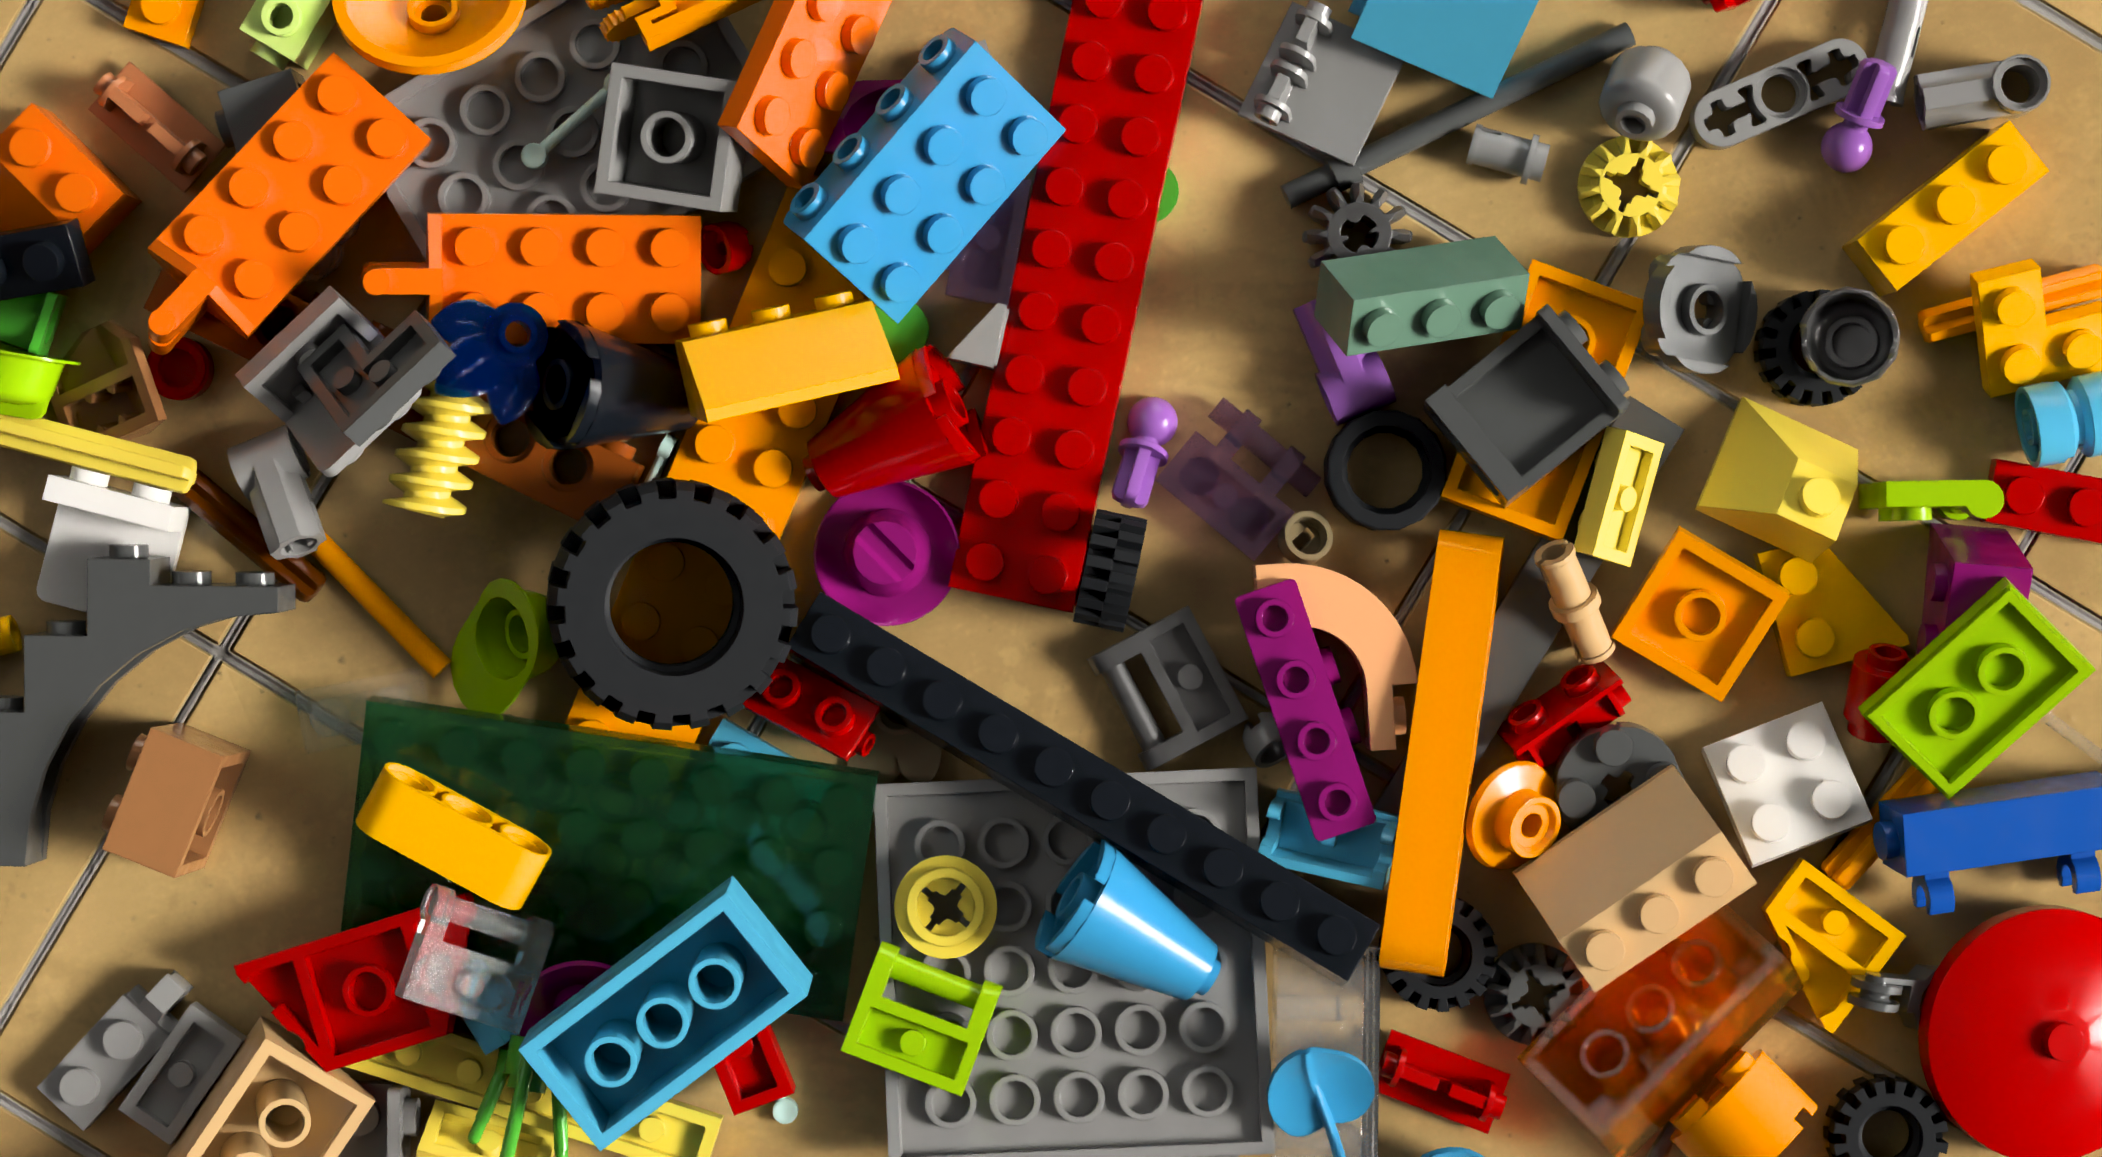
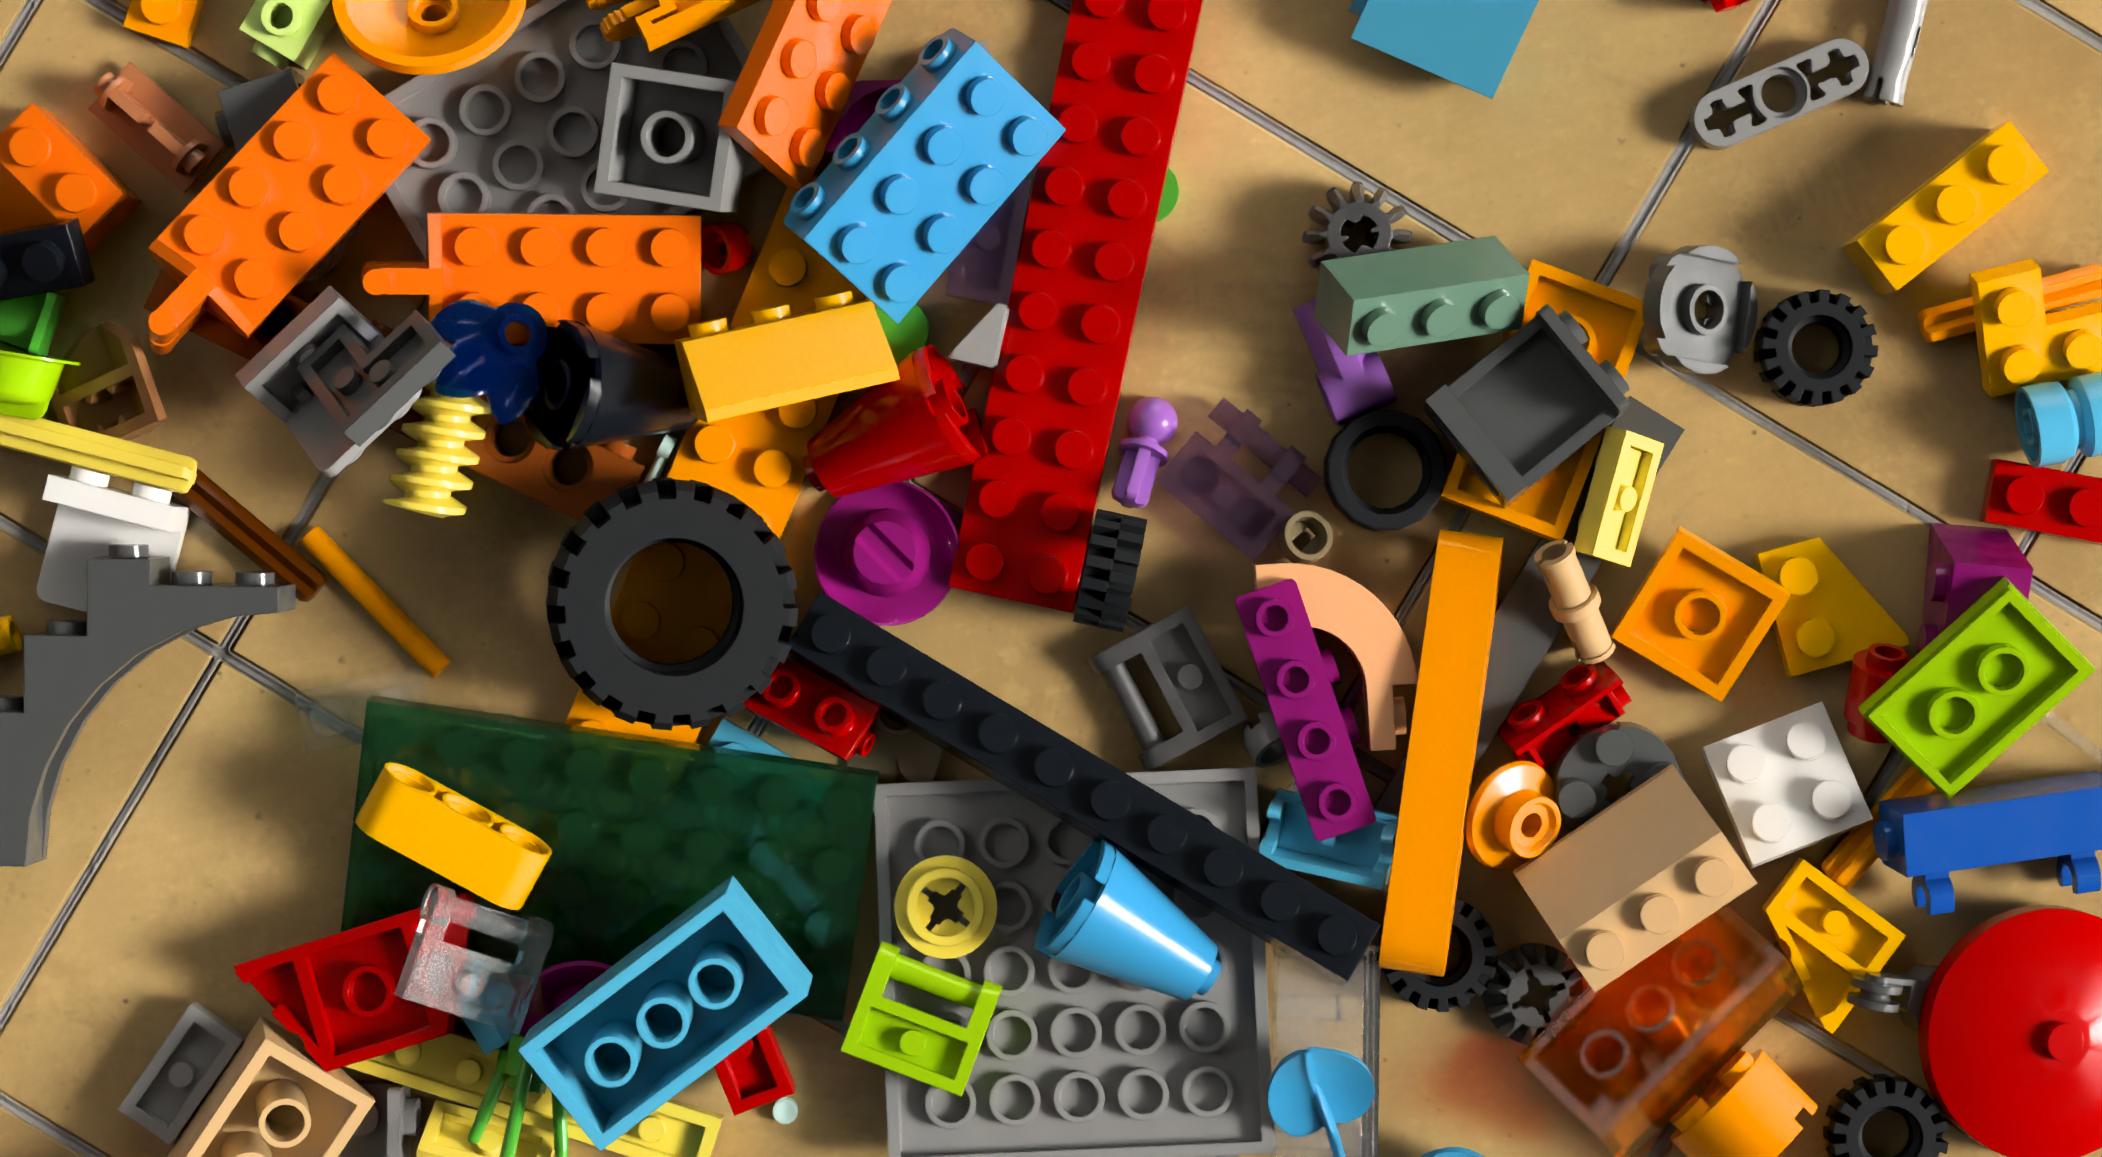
(115, 1050): light grey hinge -> none
(174, 798): medium nougat brick -> none
(183, 371): red tile -> none
(273, 477): light grey piece -> none
(501, 647): lime piece -> none
(536, 155): light aqua hinge -> none
(1320, 84): light grey hinge -> none
(1442, 1081): red hinge -> none
(1457, 115): dark grey bar -> none
(1508, 153): light grey pin -> none
(1601, 197): light yellow gear -> none
(1645, 93): light grey head -> none
(1781, 481): light yellow slope -> none
(1848, 144): medium lavender axle -> none
(1849, 337): flat silver hair -> none
(1916, 499): lime plate -> none
(1976, 92): light grey piece -> none

